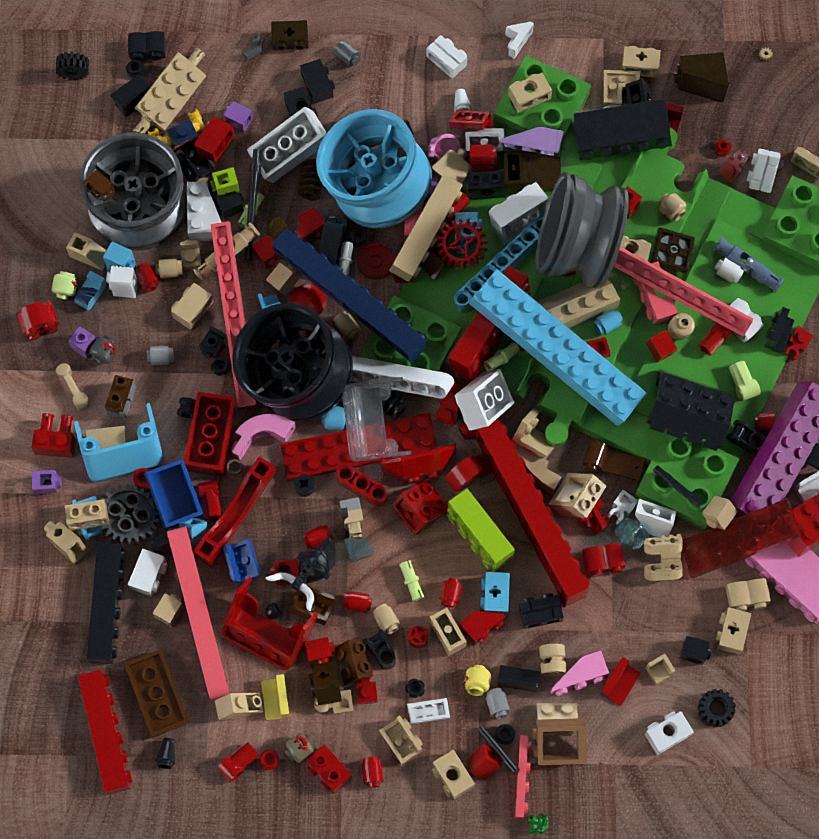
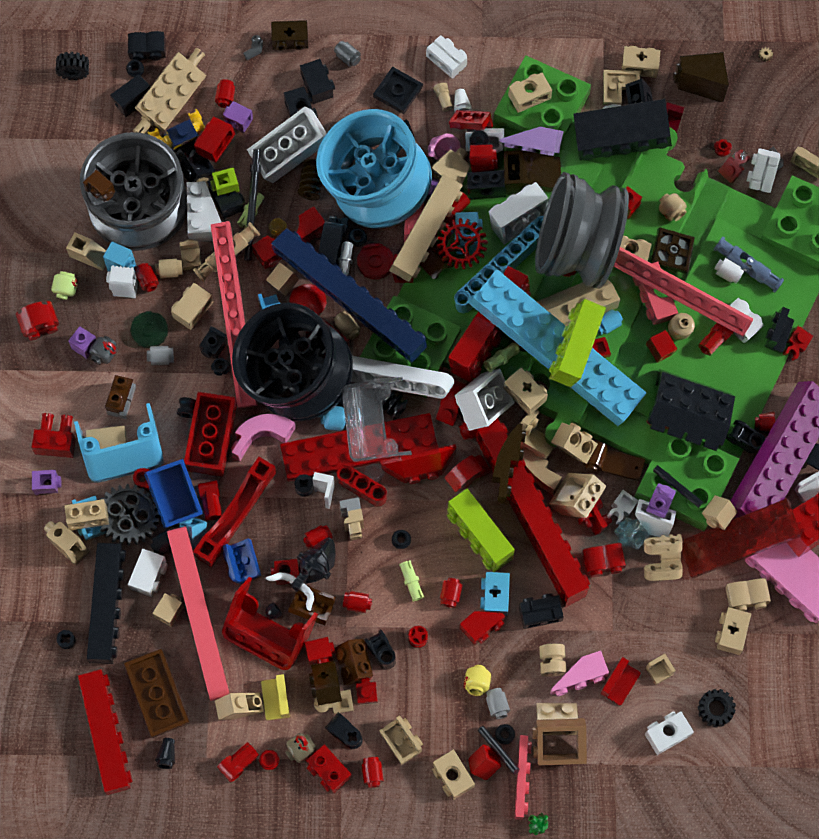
(67, 633): none -> black bush
(79, 399): tan bar -> none
(90, 290): medium azure leg -> none
(149, 329): none -> clear green tile
(225, 93): none -> red brick
(234, 463): dark tan plate -> none
(324, 484): none -> white panel
(342, 729): none -> black piece
(358, 549): clear light blue panel -> none
(386, 619): tan brick -> none
(398, 90): none -> black plate
(401, 533): none -> black plate
(415, 683): black plate -> none
(419, 506): red bracket -> none
(428, 711): white plate -> none
(443, 94): none -> tan pin
(447, 631): tan brick -> none
(479, 133): none -> black plate
(508, 456): none -> dark brown slope
(518, 678): black panel -> none
(519, 35): white slope -> none
(527, 400): none -> tan brick
(574, 442): none -> tan brick
(577, 342): none -> lime brick
(661, 500): none -> medium lavender brick
(695, 650): black brick -> none
(745, 385): yellowish green piece -> none

